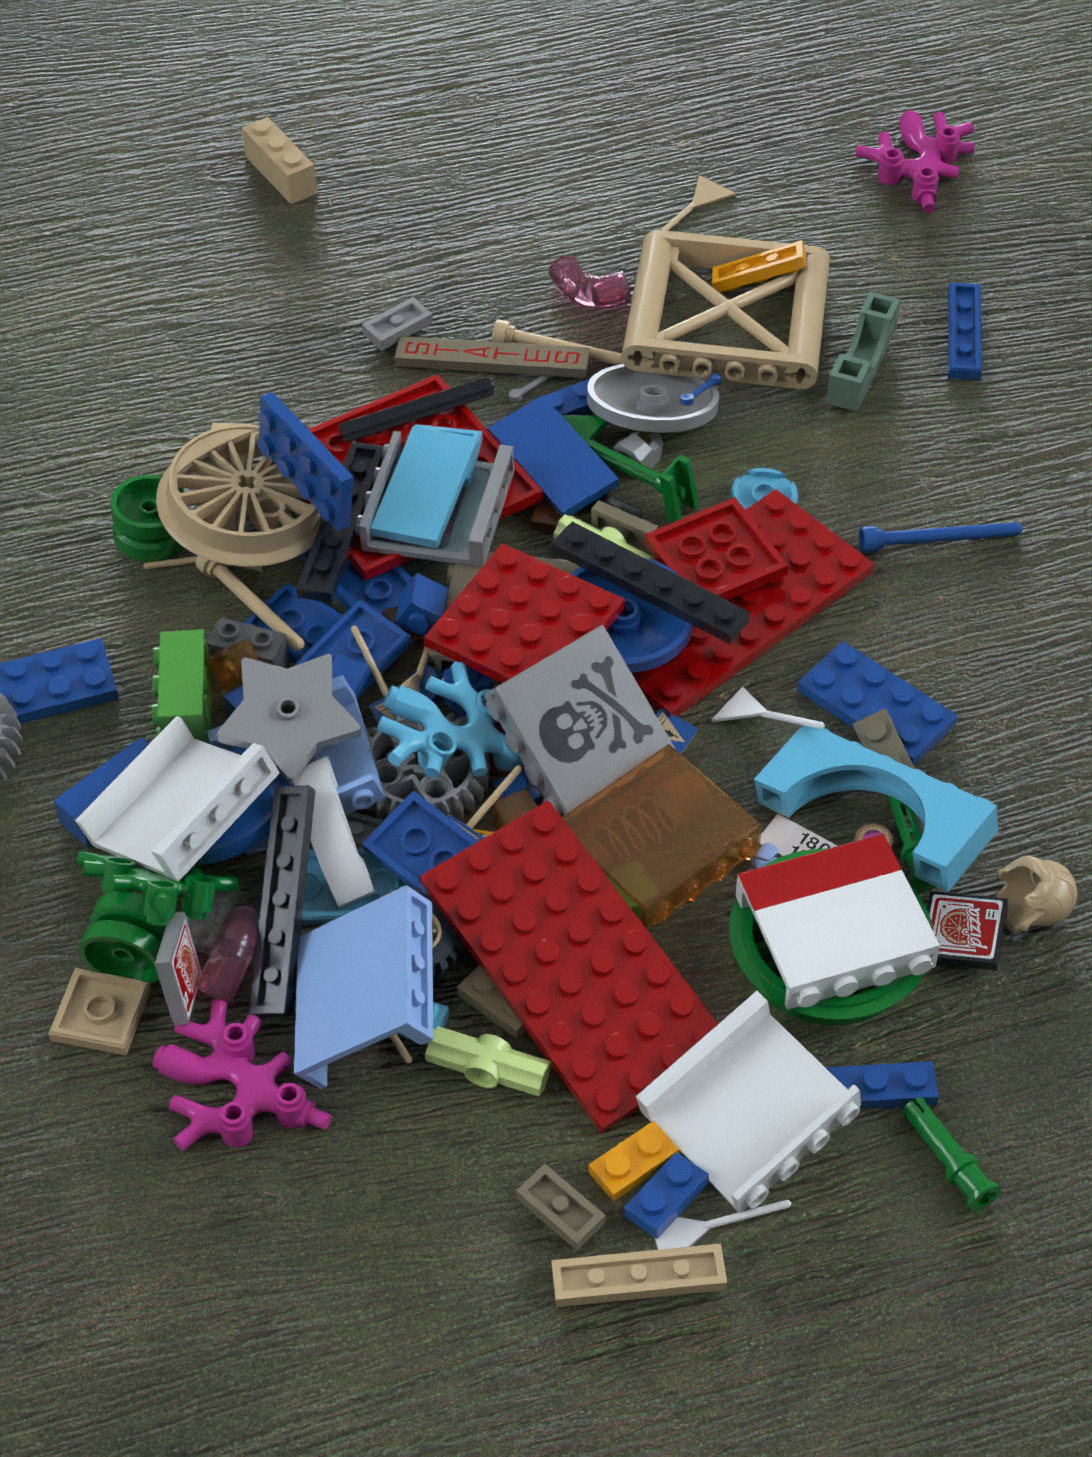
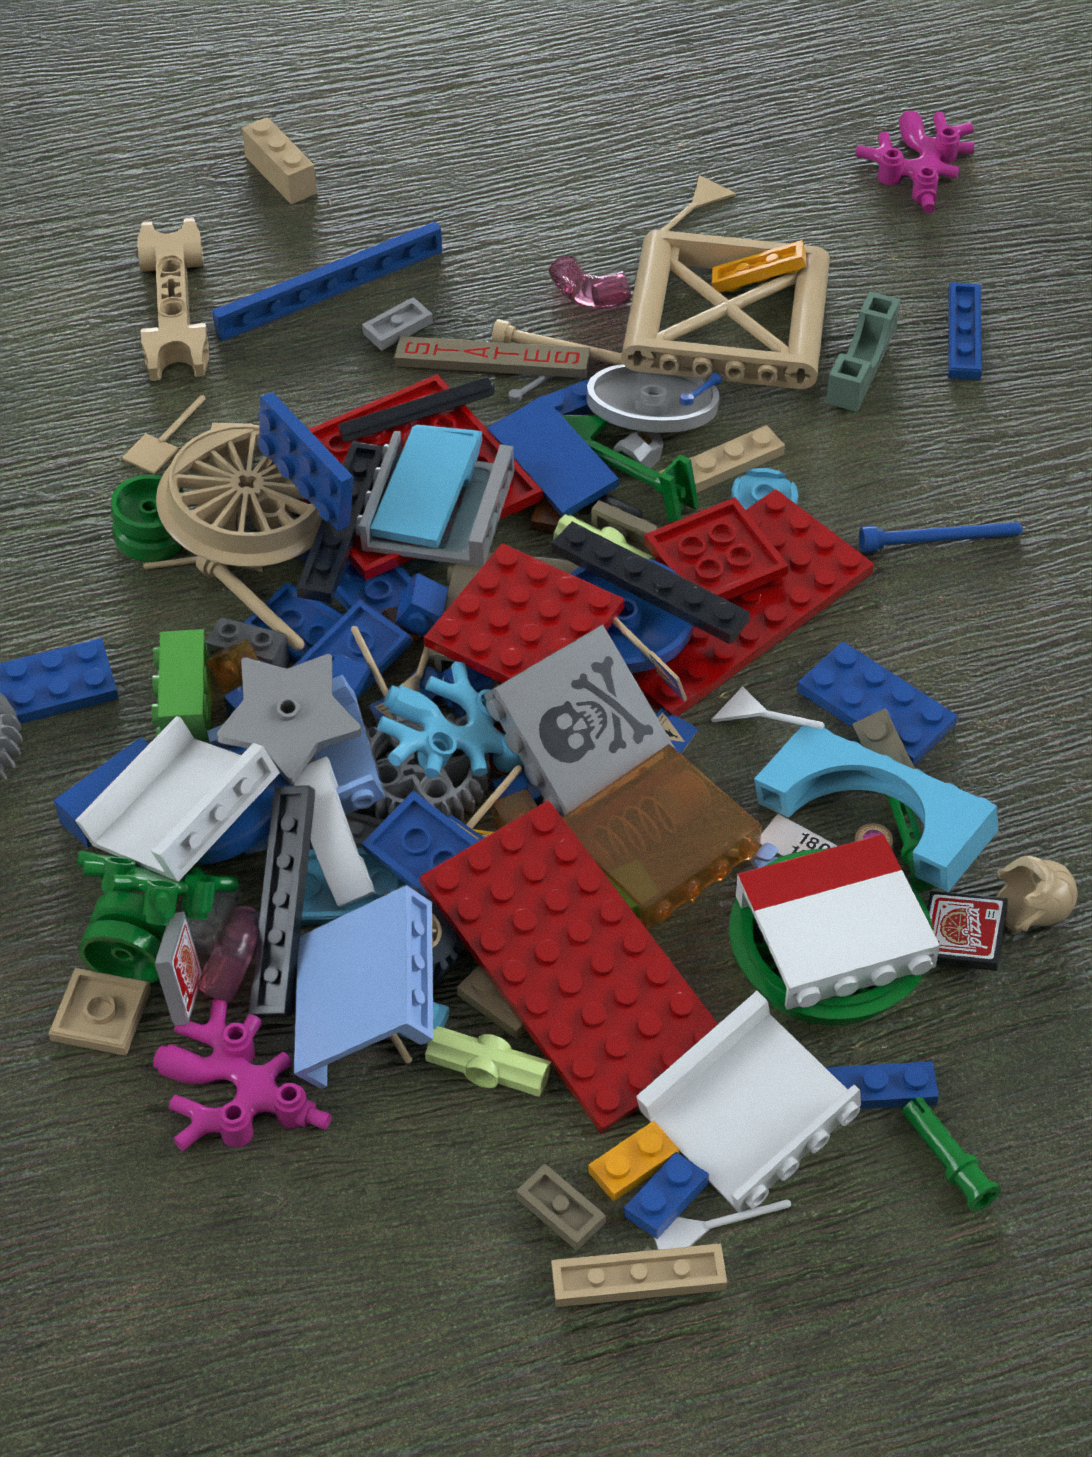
(152, 452): none -> tan piece
(175, 337): none -> tan piece
(327, 281): none -> blue plate
(661, 668): none -> tan piece
(735, 457): none -> tan plate

